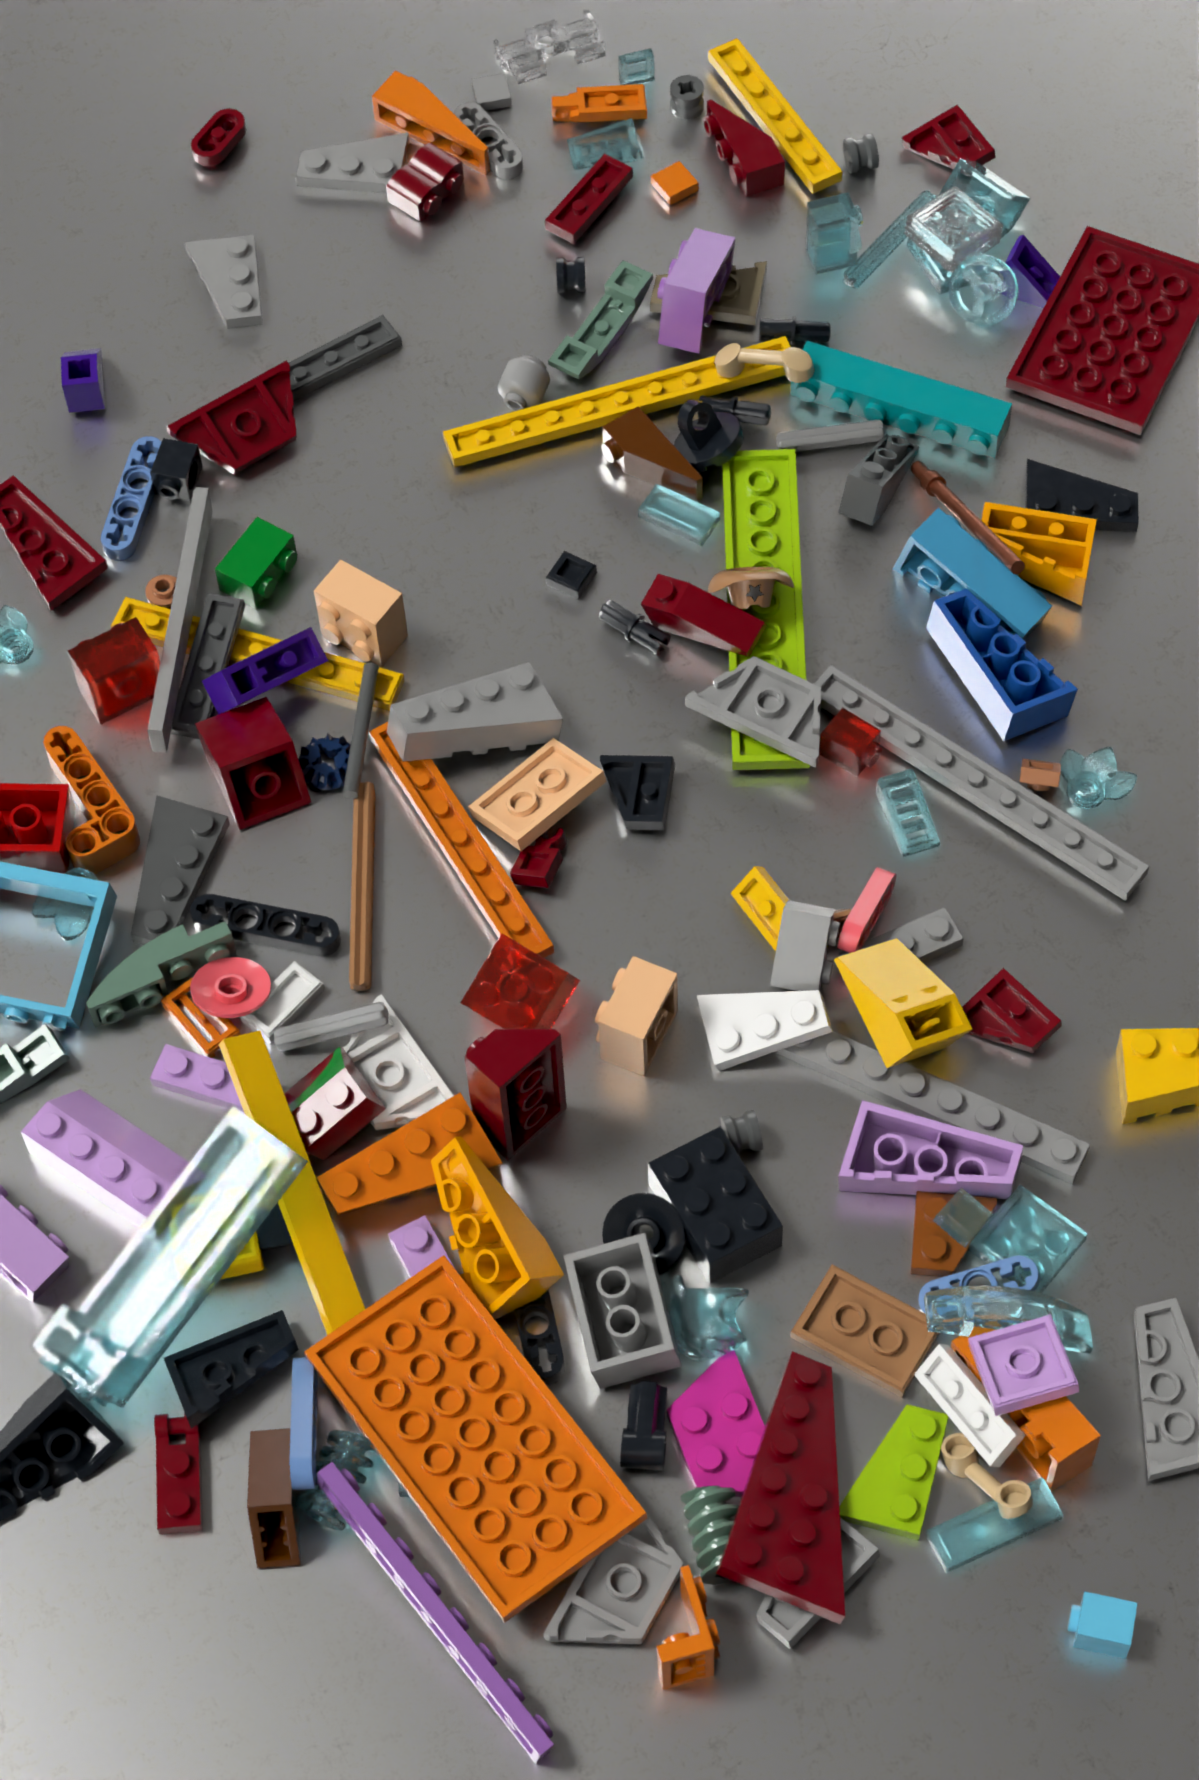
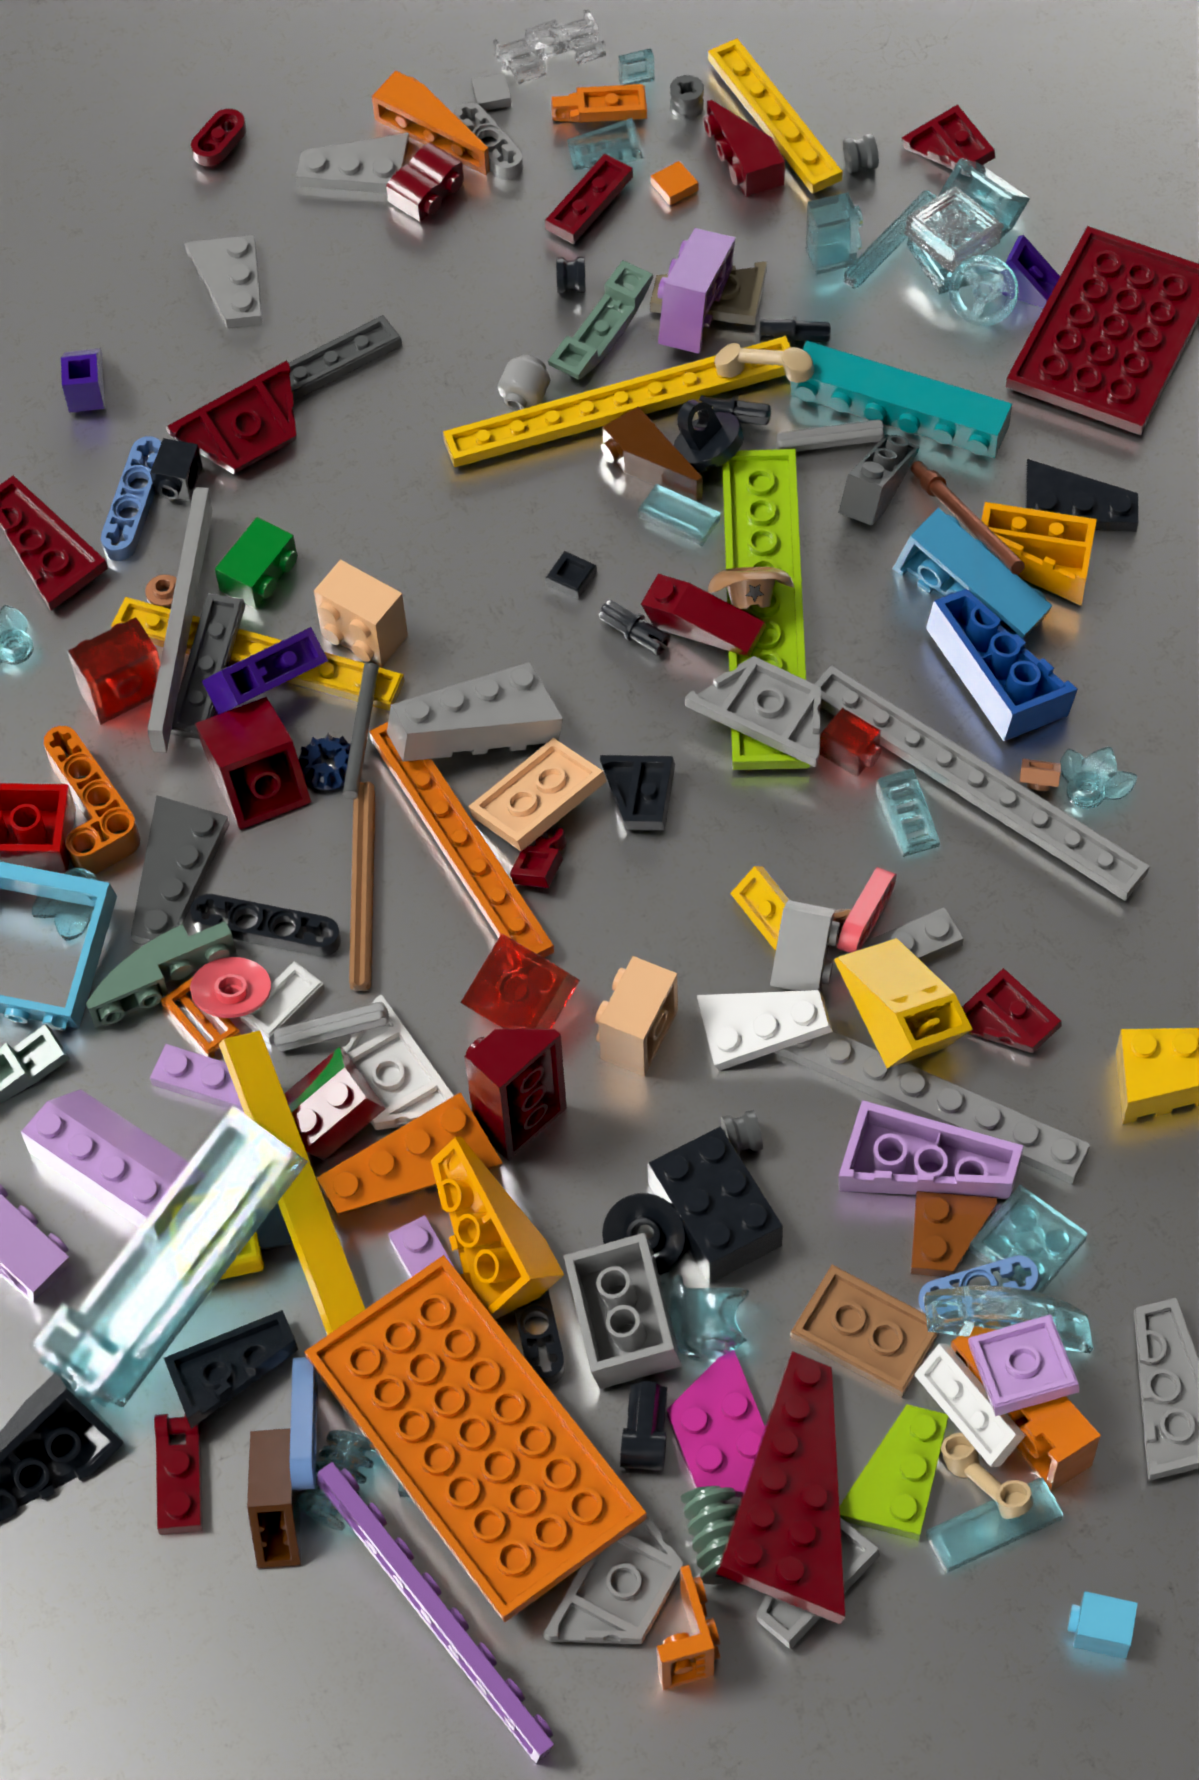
(963, 1217): clear light blue tile -> none

